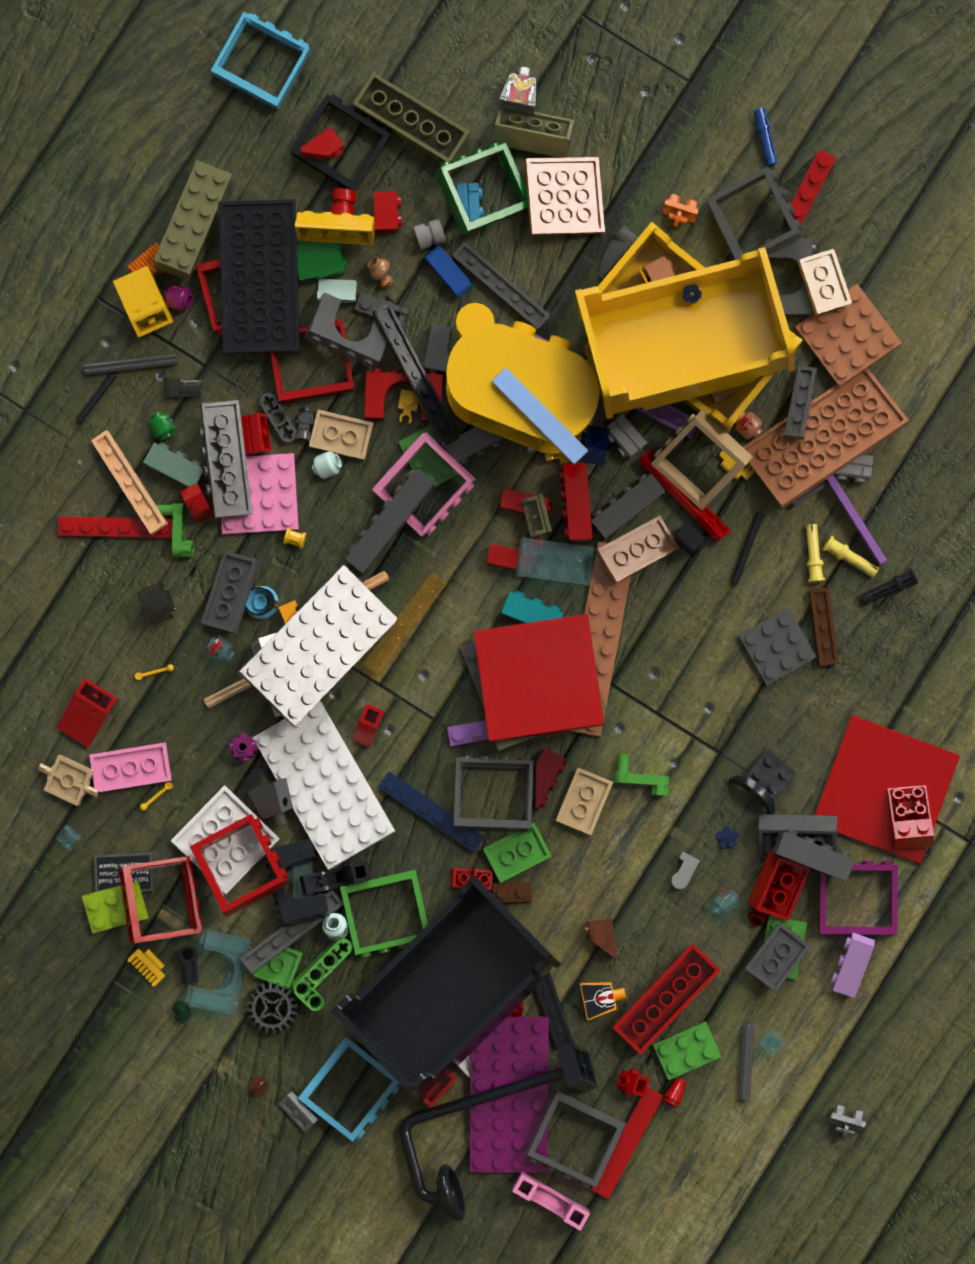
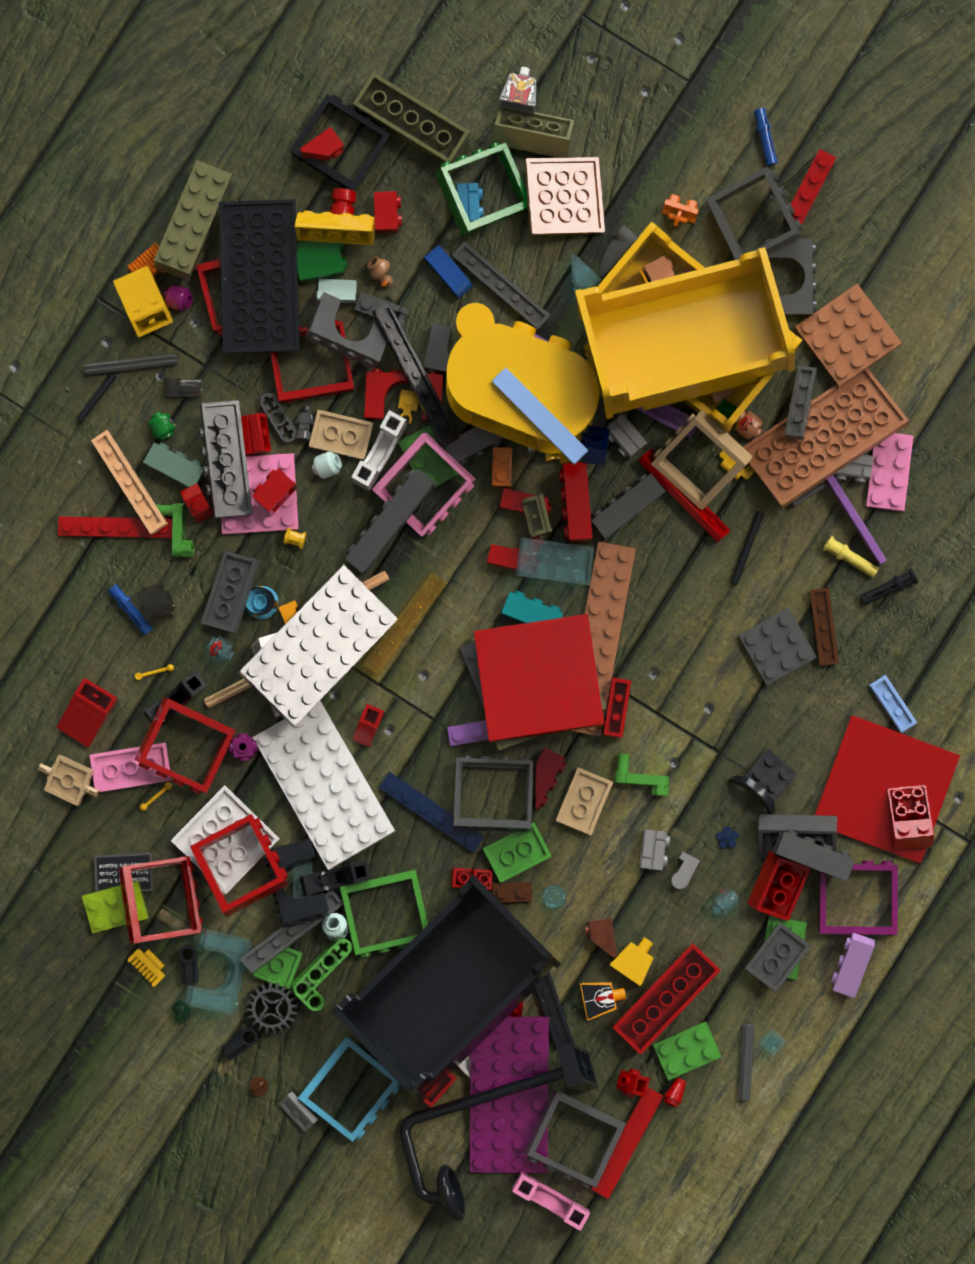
(68, 837): clear light blue plate -> none
(125, 603): none -> blue pin
(153, 731): none -> red window
(183, 694): none -> black arch
(239, 1043): none -> black piece
(269, 29): medium azure window -> none
(272, 800): dark grey torso -> none
(274, 491): none -> red brick
(390, 434): none -> white arch
(429, 234): light grey wheel -> none
(502, 467): none -> orange brick
(548, 898): none -> clear light blue plate
(582, 276): none -> clear light blue slope
(617, 708): none -> red brick
(634, 961): none -> yellow torso
(637, 549): medium nougat plate -> none
(653, 850): none -> light grey brick
(688, 538): black brick -> none
(692, 299): dark blue plate -> none
(726, 408): none -> green plate
(756, 917): dark red plate -> none
(814, 563): light yellow pin -> none
(824, 281): plate -> none
(845, 1124): flat silver hips -> none
(890, 473): none -> bright pink plate
(893, 704): none -> light blue tile

